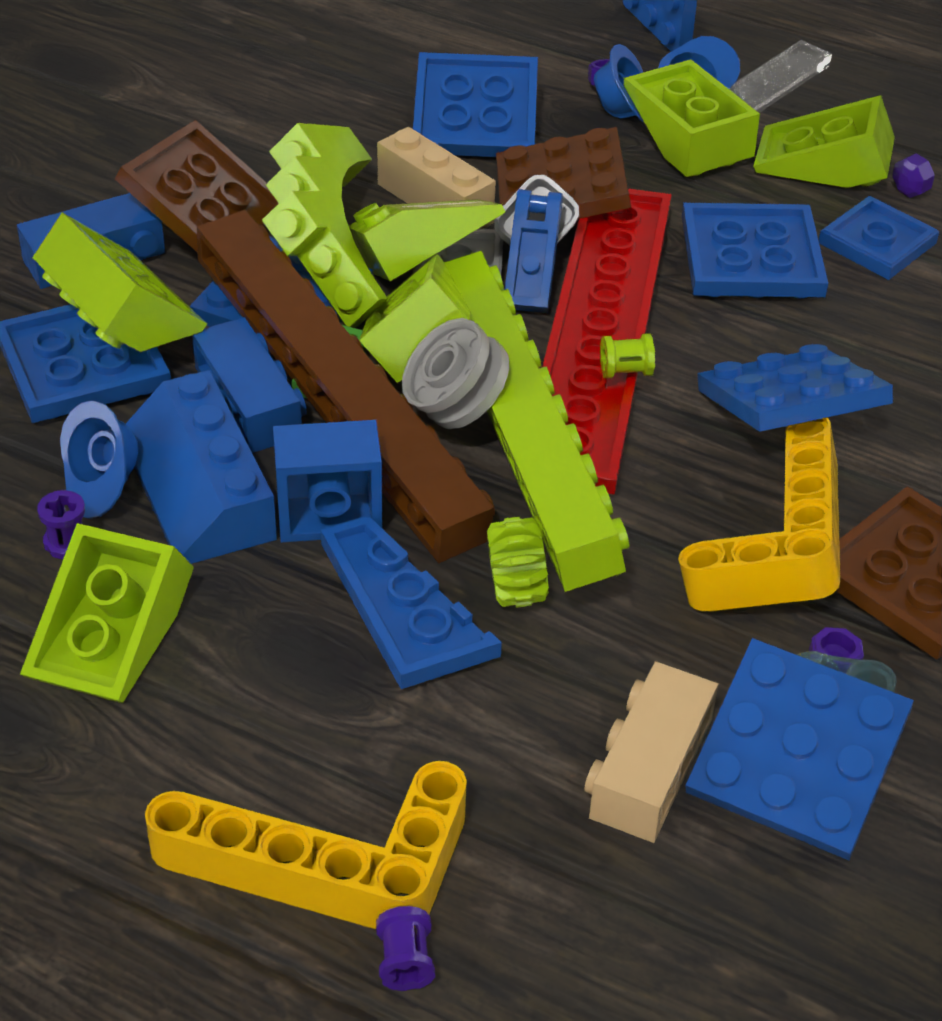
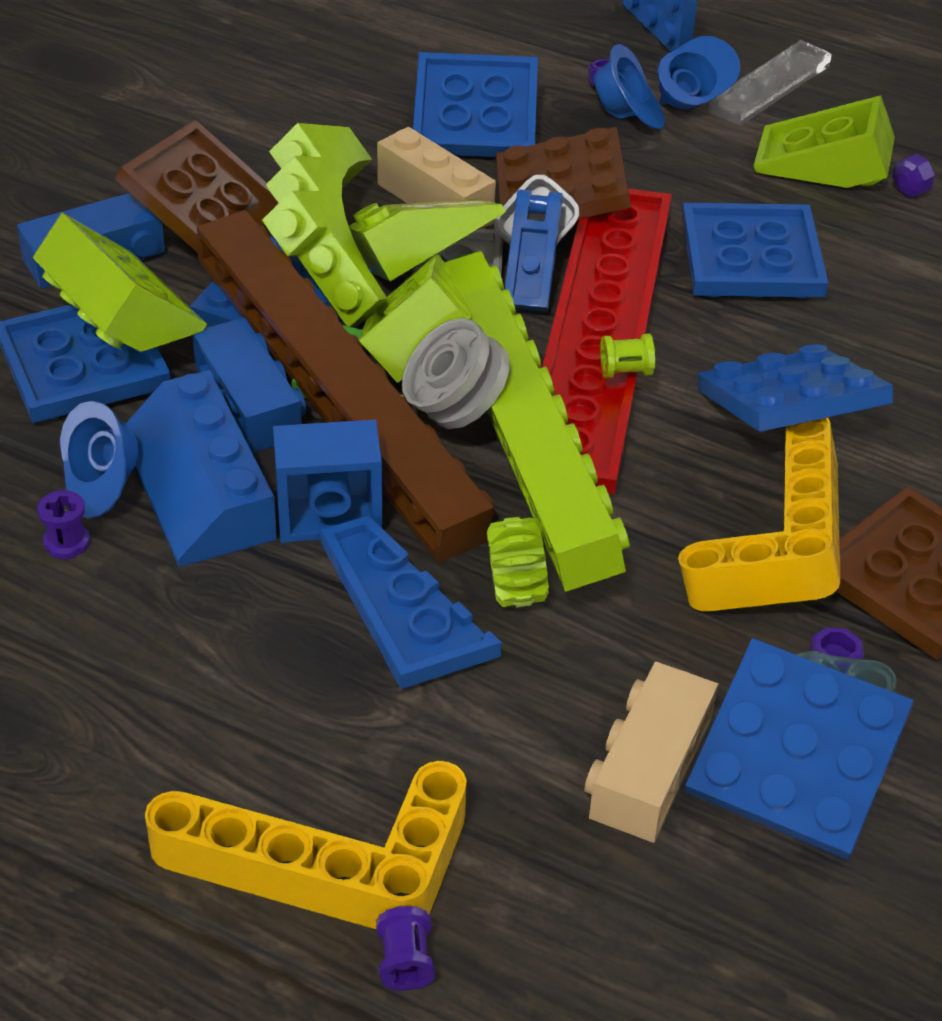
(107, 612): lime slope -> none
(694, 117): lime slope -> none
(878, 237): blue tile -> none

